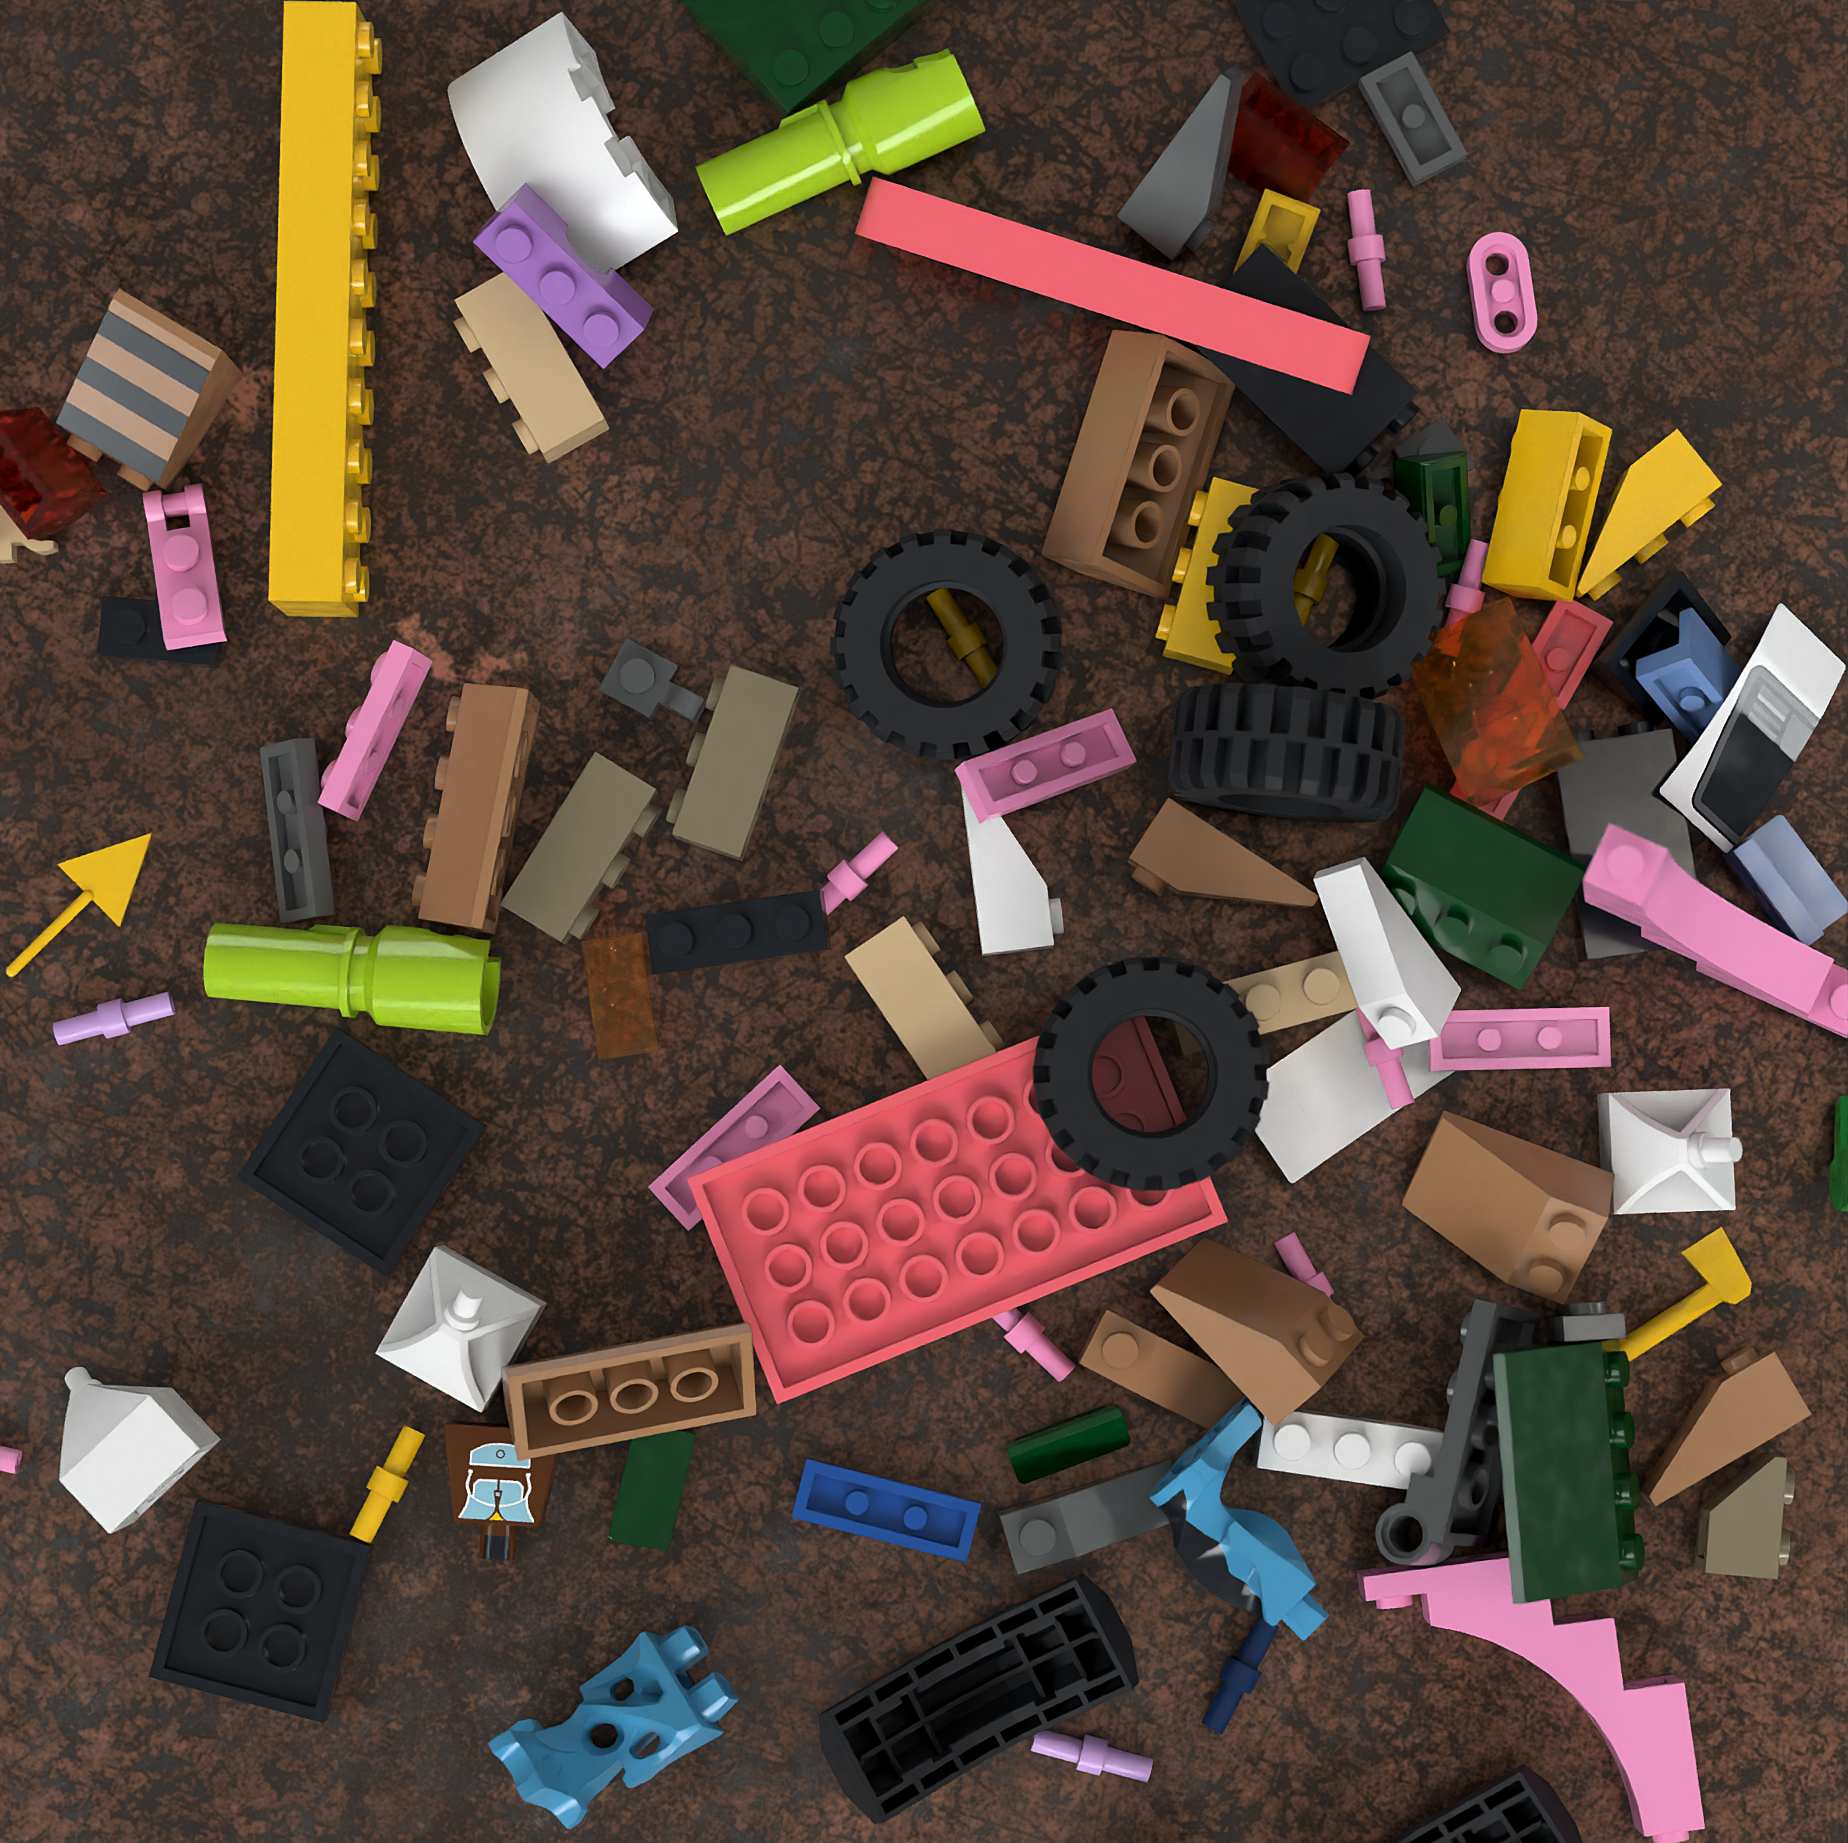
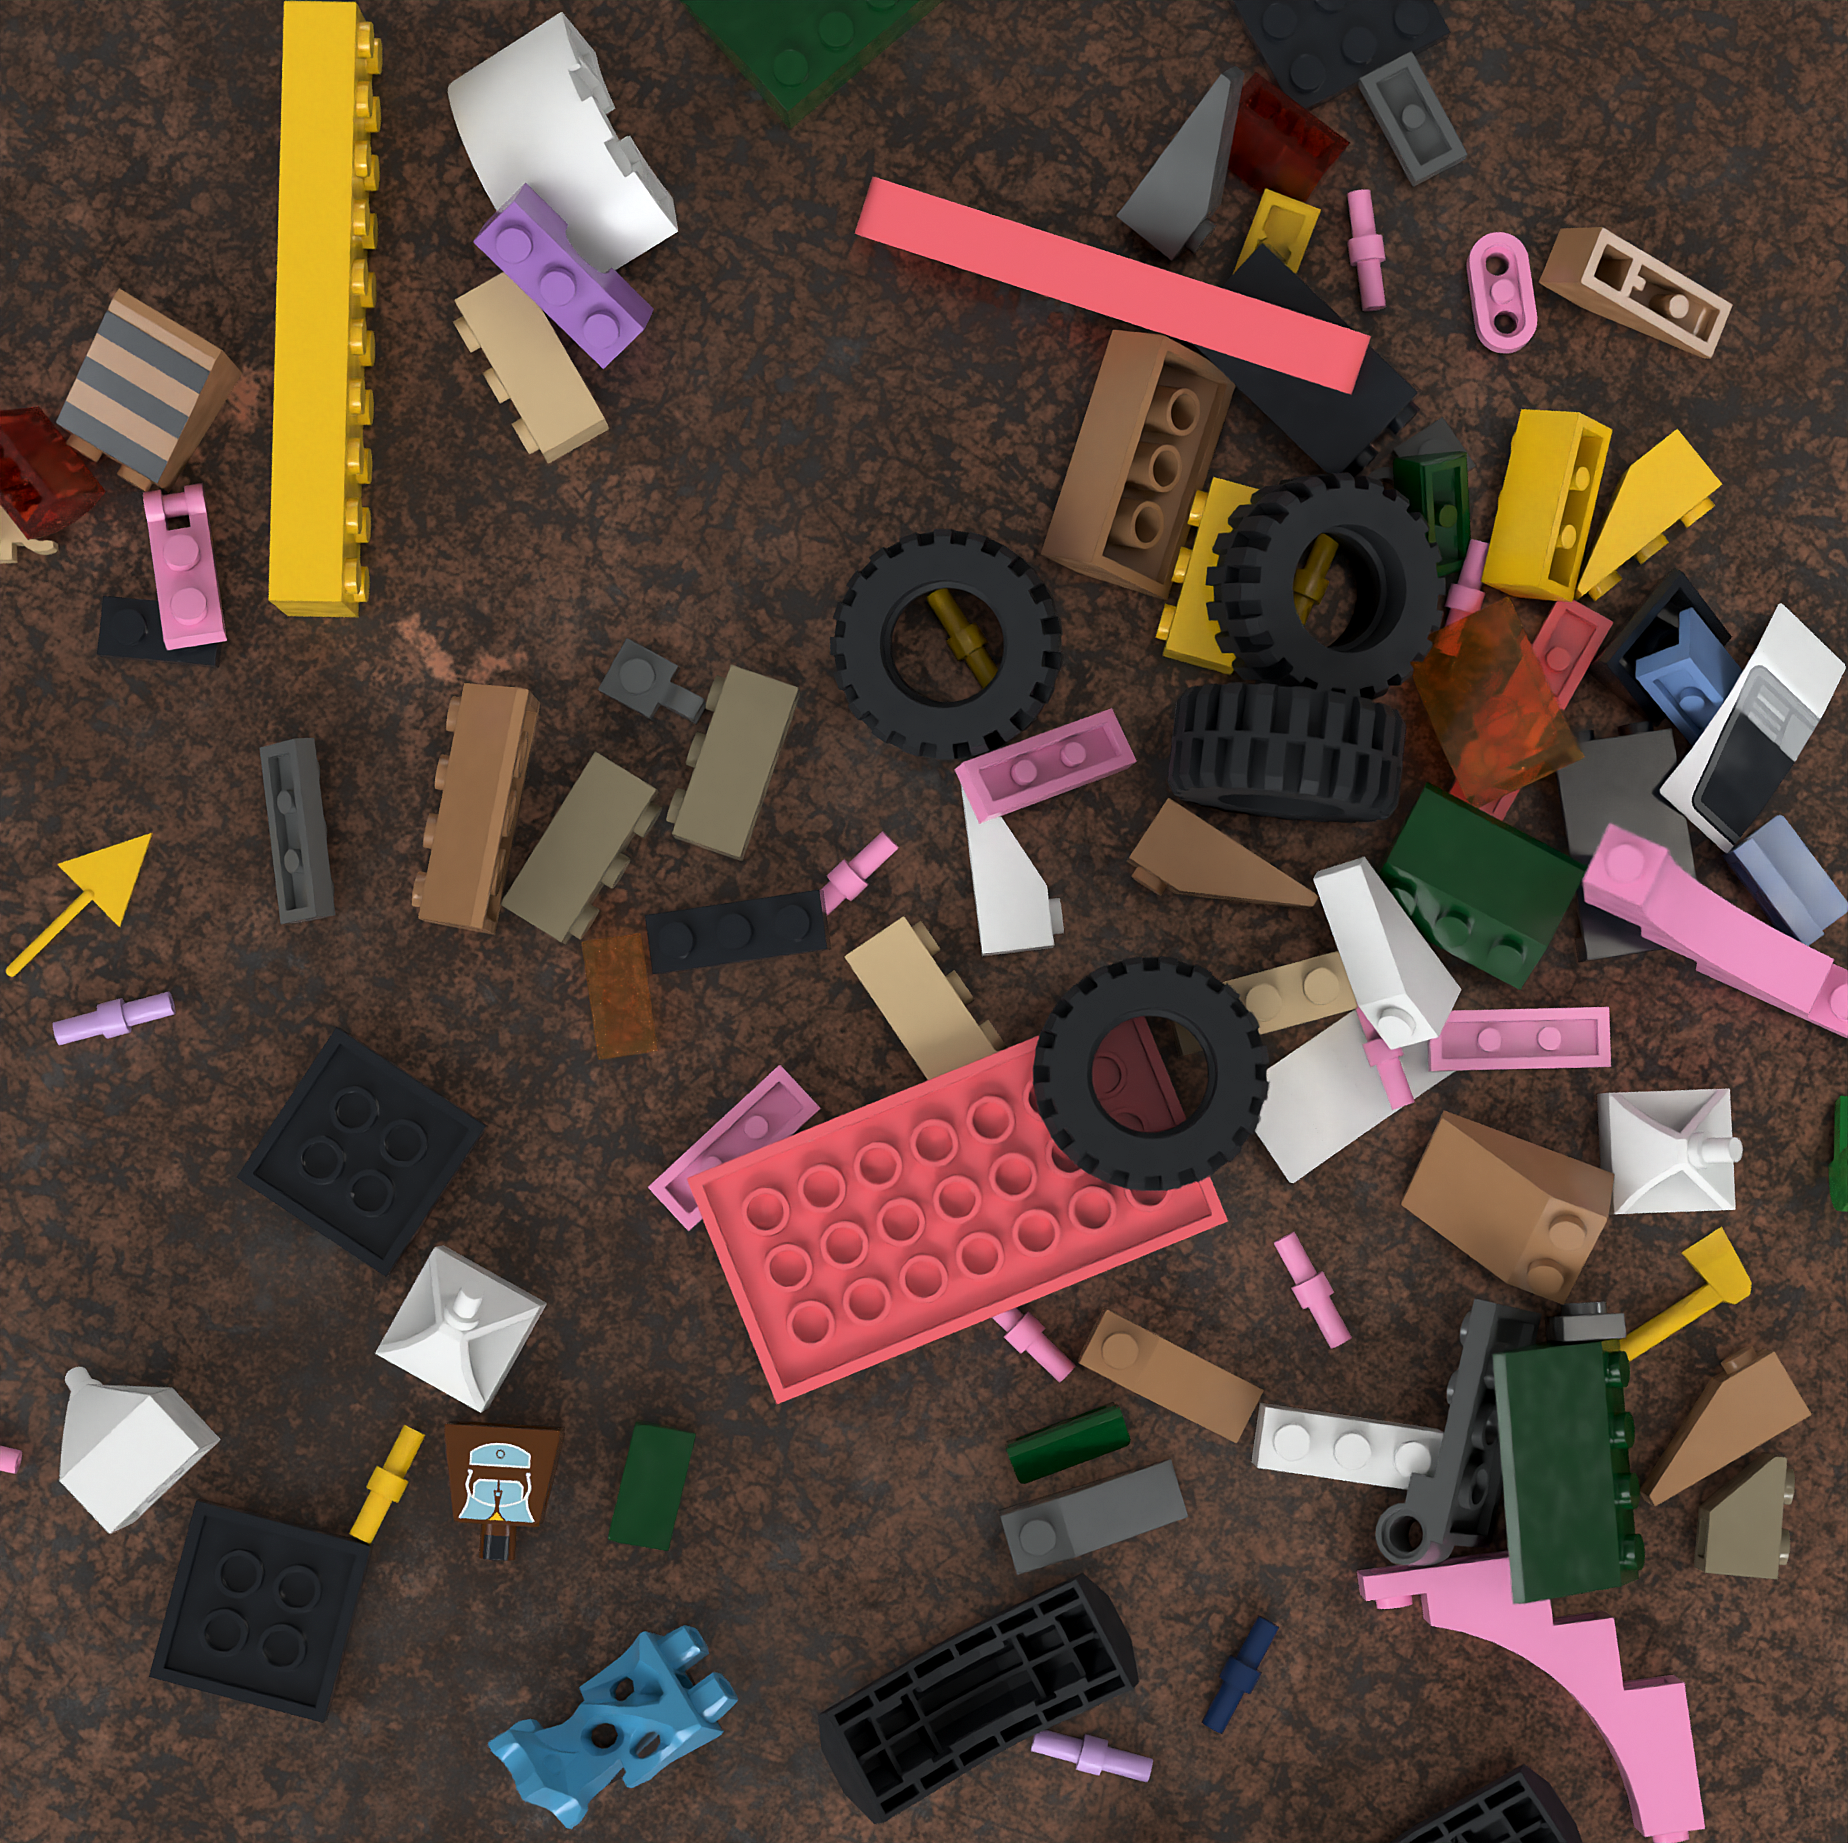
(373, 730): bright pink plate -> none
(397, 976): lime piece -> none
(630, 1390): medium nougat slope -> none
(878, 125): lime piece -> none
(886, 1509): blue plate -> none
(1232, 1549): dark azure hips -> none
(1258, 1325): medium nougat slope -> none
(1634, 289): none -> medium nougat slope

